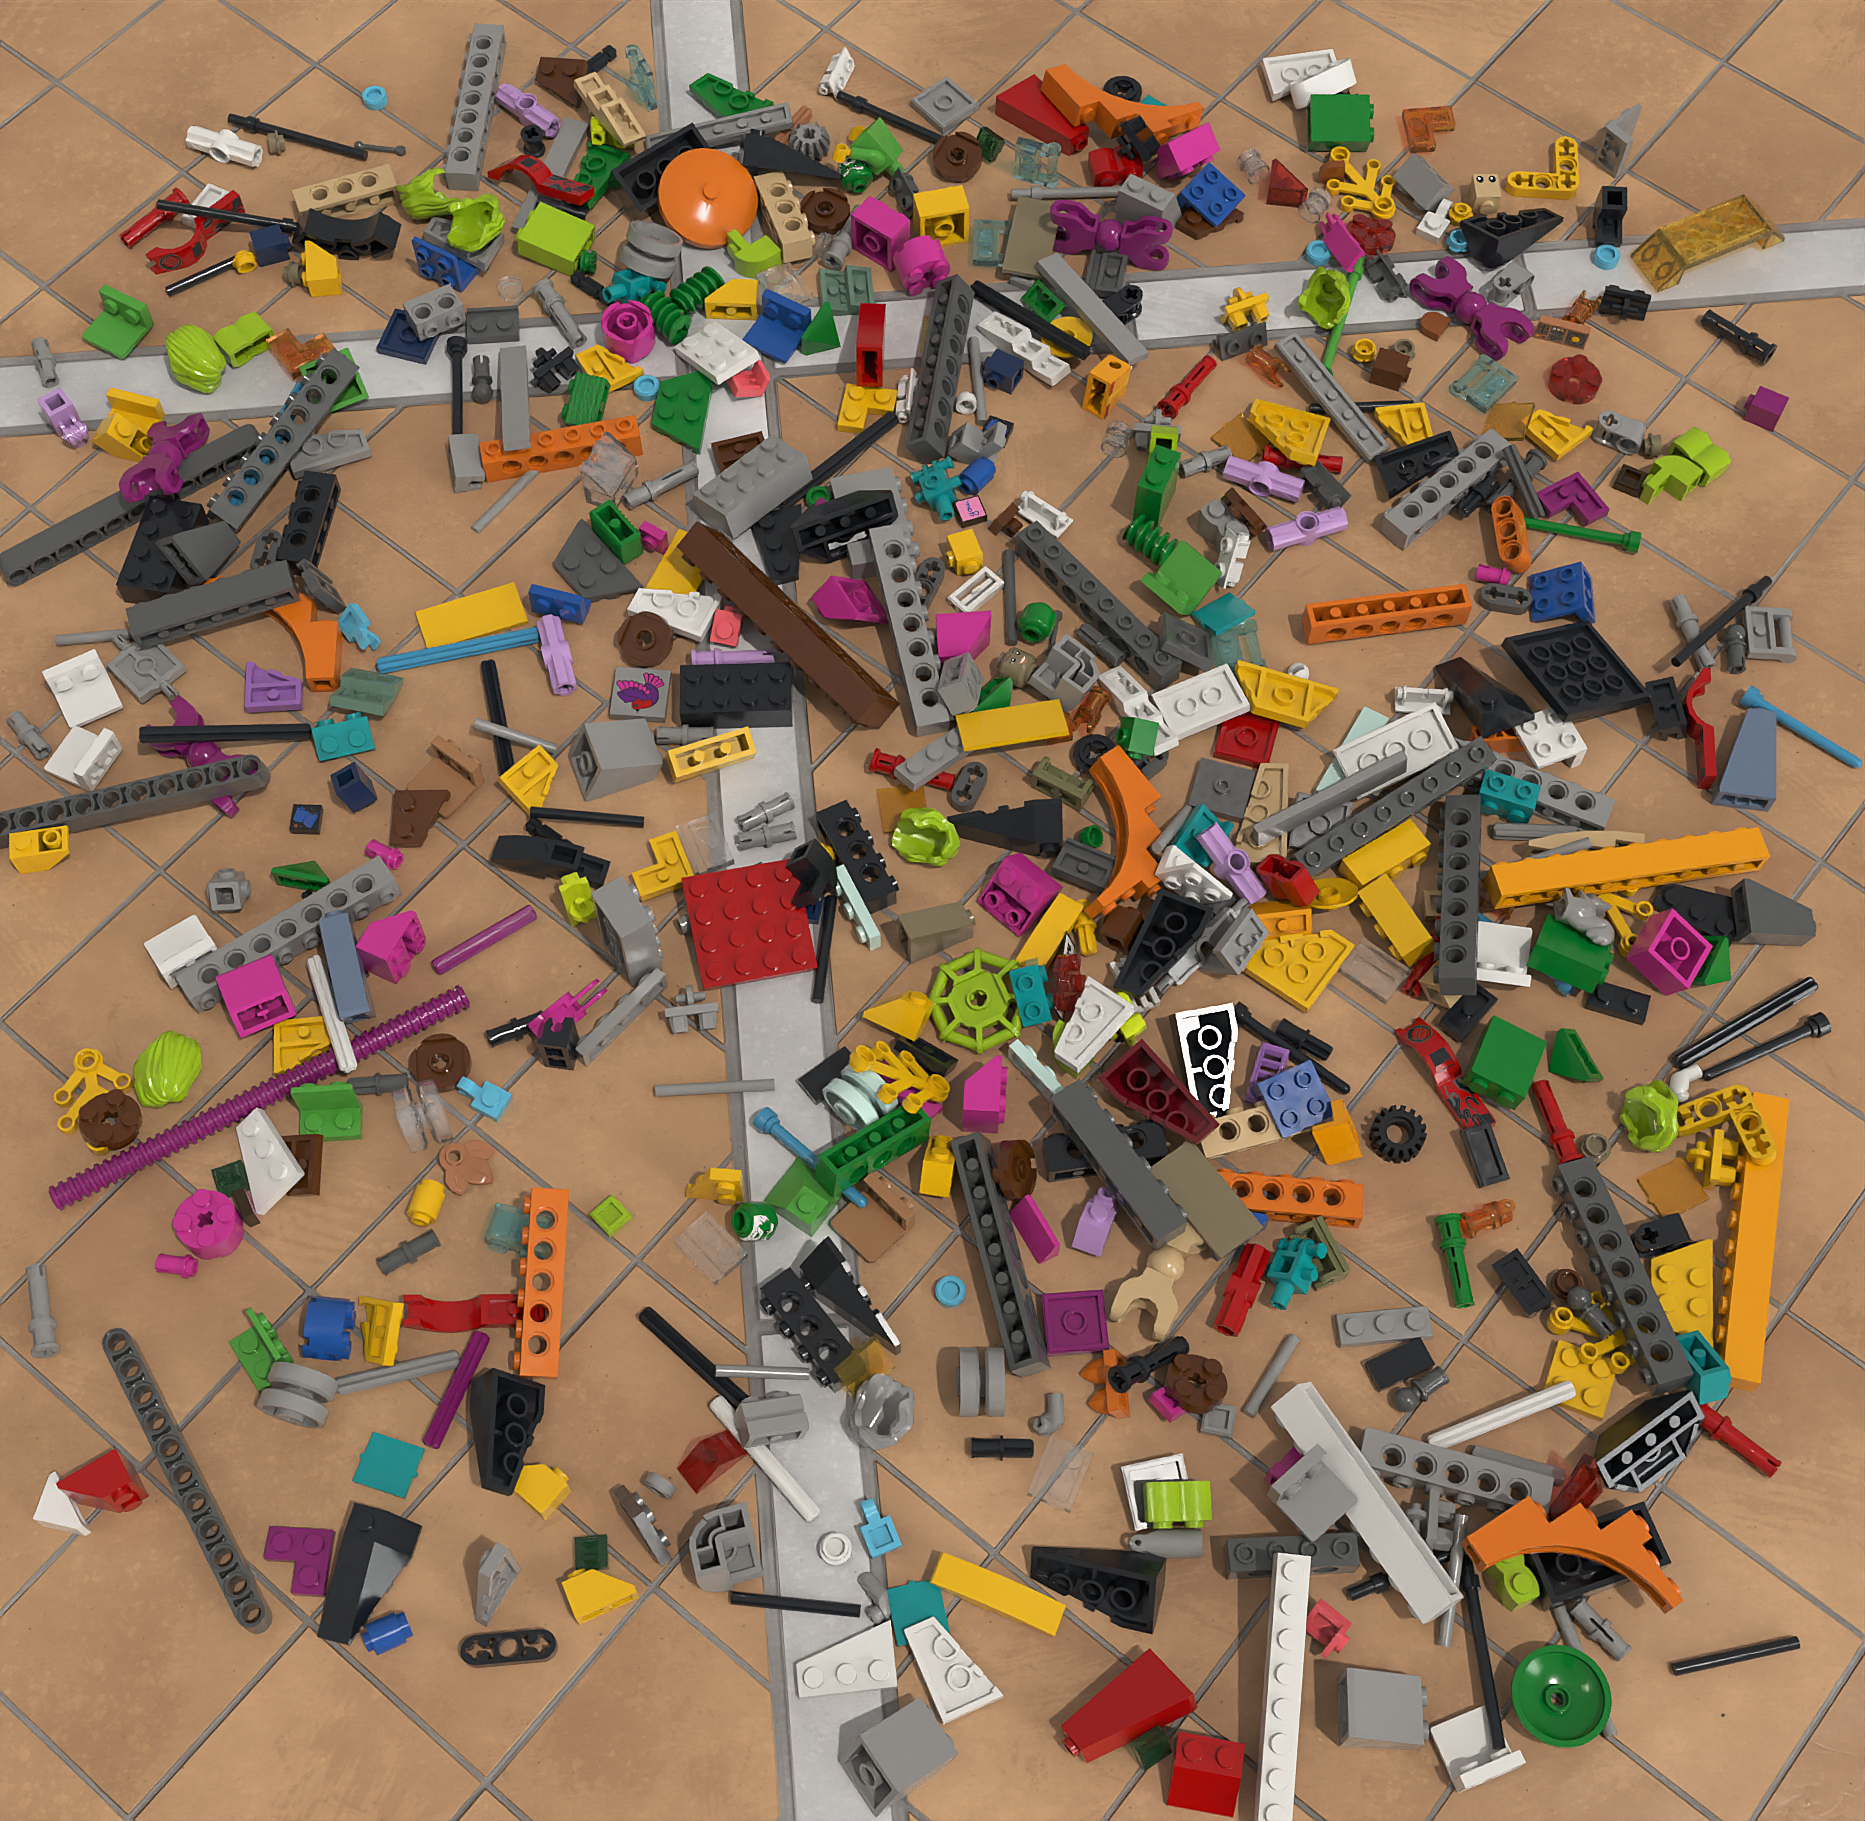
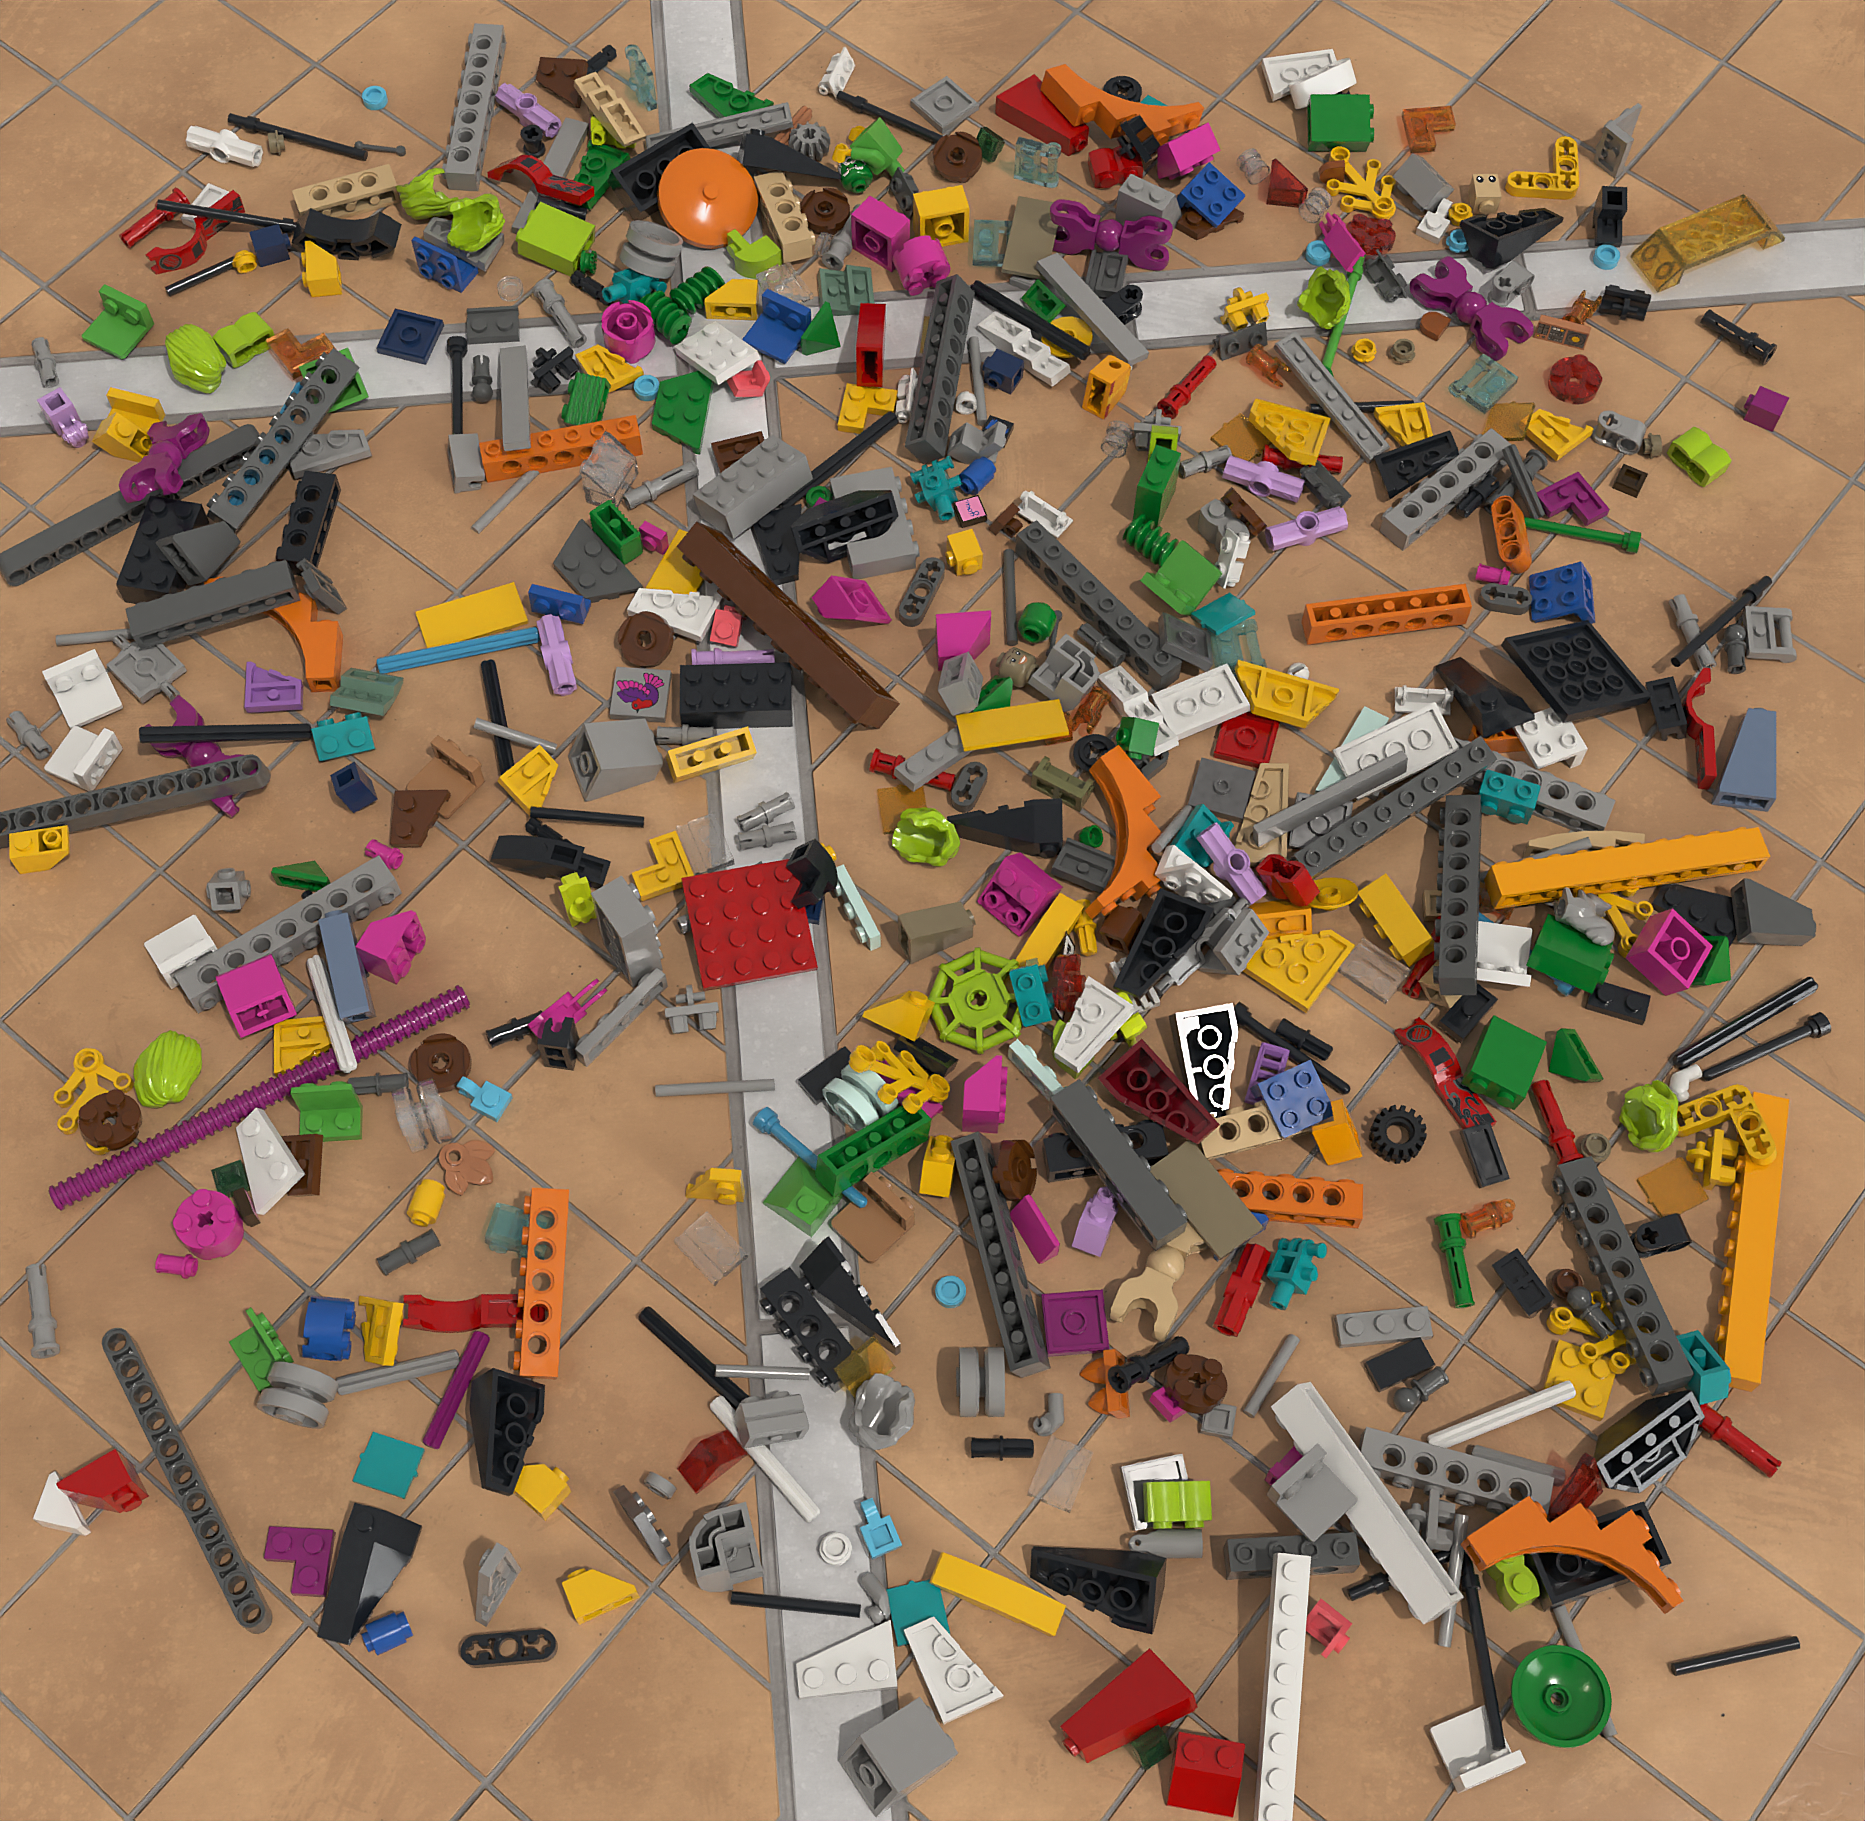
(261, 550): dark grey beam -> none
(293, 273): dark tan plate -> none
(306, 819): black tile -> none
(354, 626): medium azure plate -> none
(434, 312): light grey brick -> none
(484, 939): magenta axle -> none
(592, 1552): clear green tile -> none
(610, 1216): lime tile -> none
(754, 1221): green head -> none
(824, 949): black bar -> none
(843, 818): black brick -> none
(892, 540): light grey brick -> none
(954, 598): white tile -> none
(1037, 192): light grey bar -> none
(1331, 1267): olive hinge -> none
(1381, 1710): light grey slope -> none
(1386, 854): yellow brick -> none
(1390, 369): reddish brown brick -> none
(1526, 831): light grey axle -> none
(1616, 1645): light grey pin -> none
(1673, 475): lime brick -> none
(1686, 1287): yellow wing -> none
(1755, 700): dark azure piece -> none

